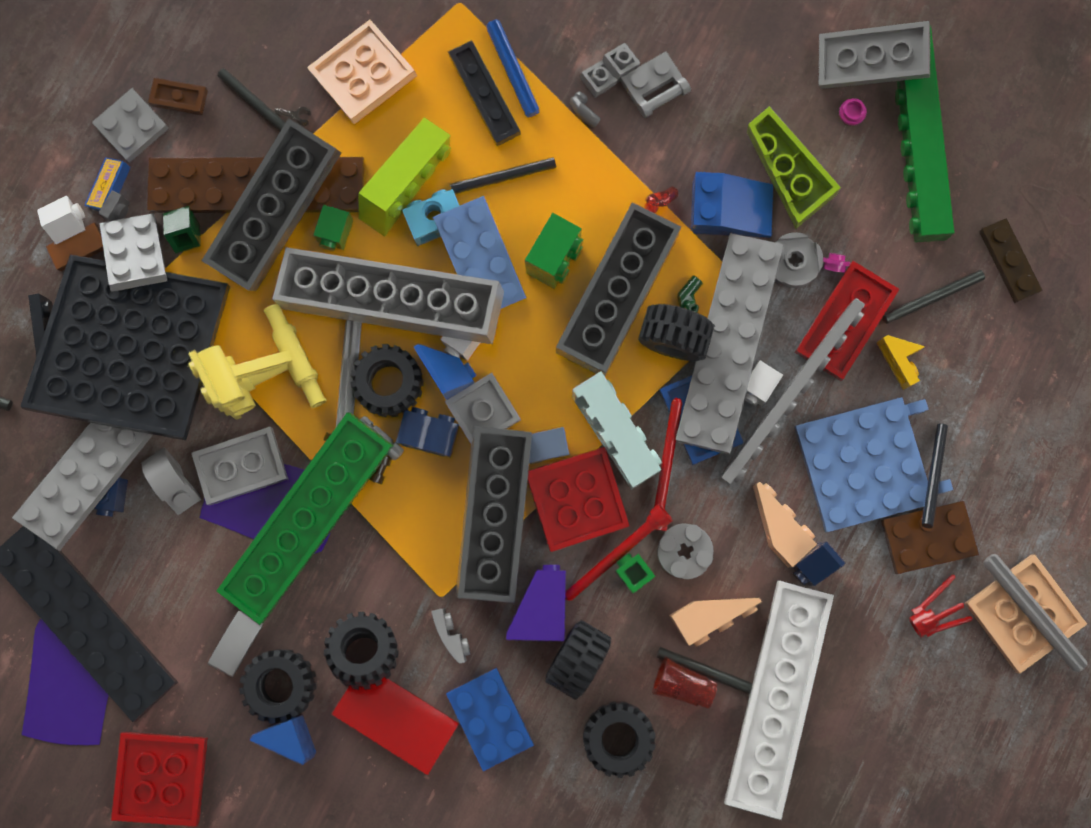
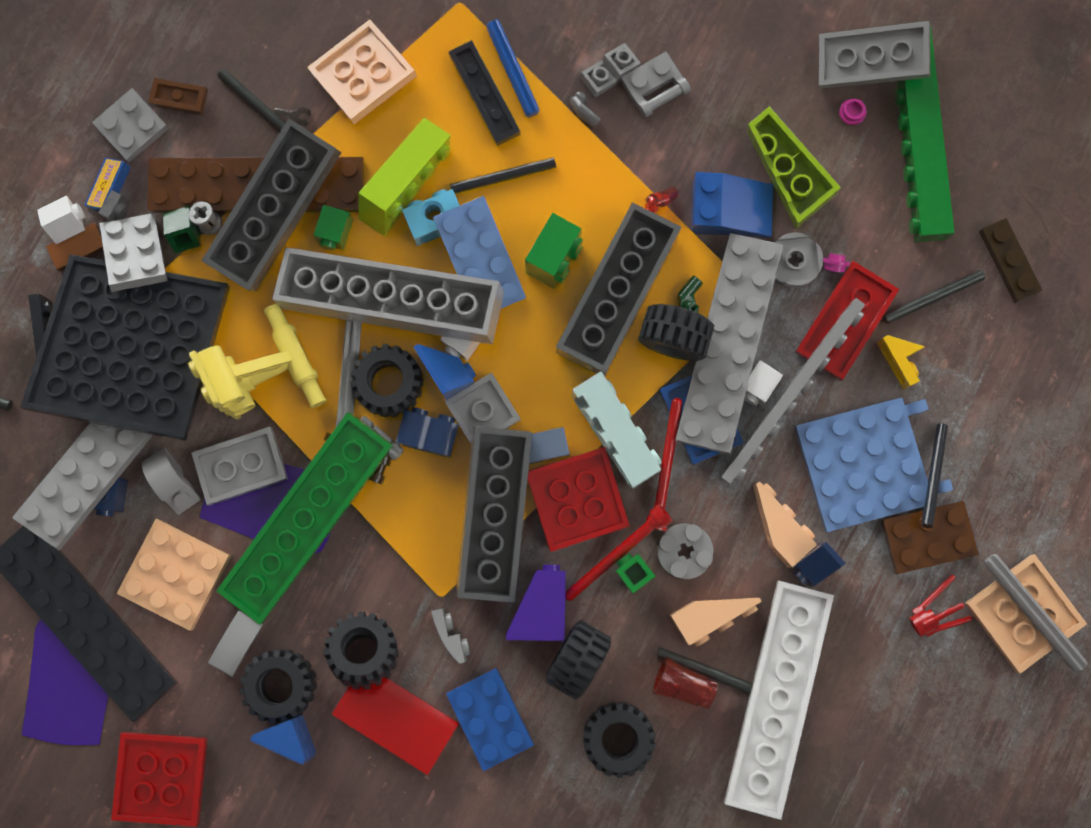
(174, 574): none -> light nougat plate
(203, 220): none -> light grey bush

